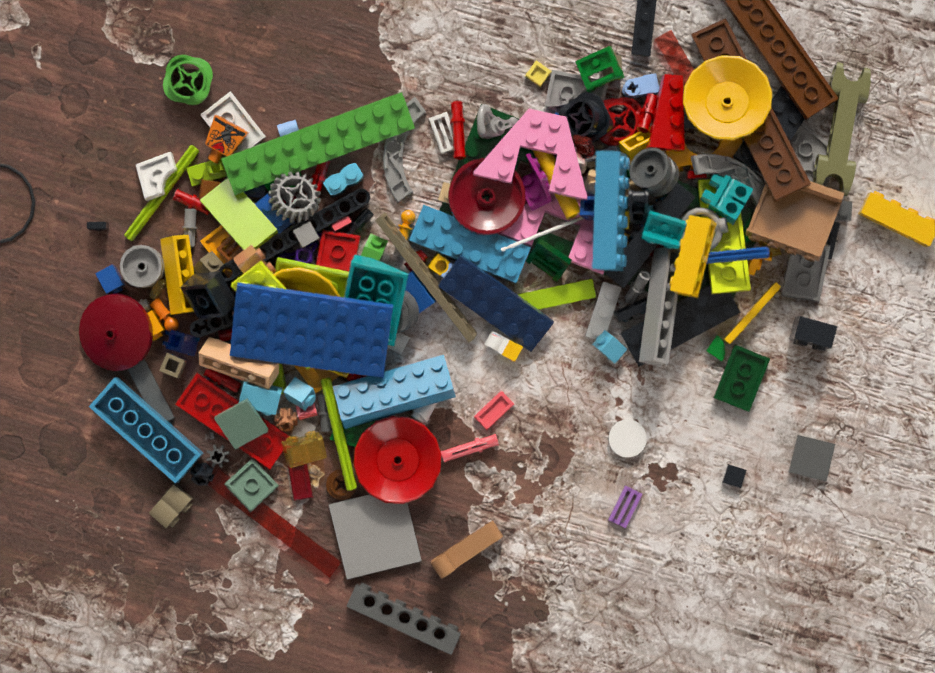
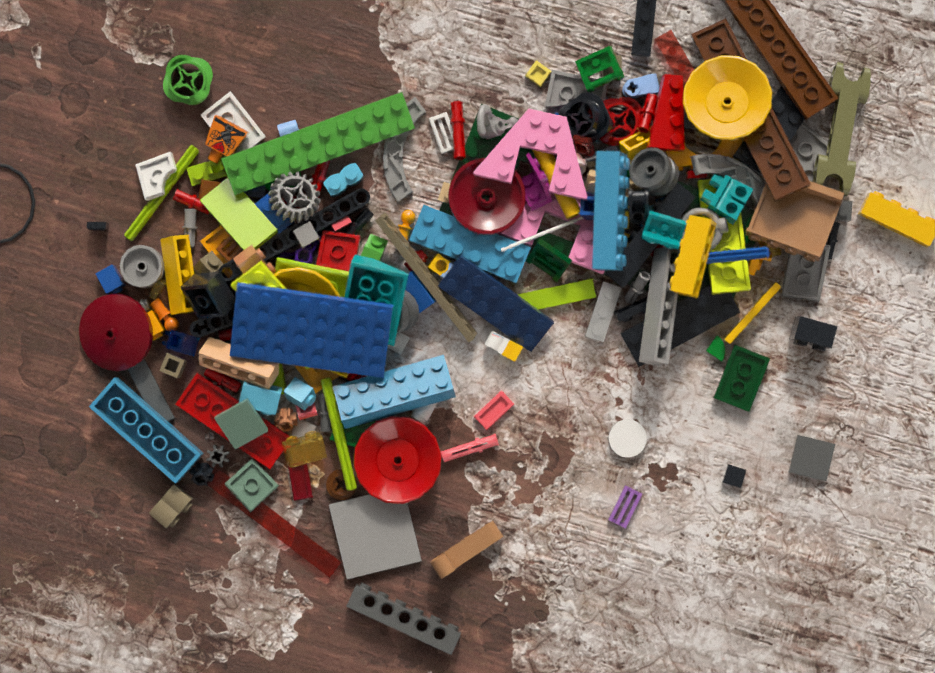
(609, 346): medium azure brick -> none

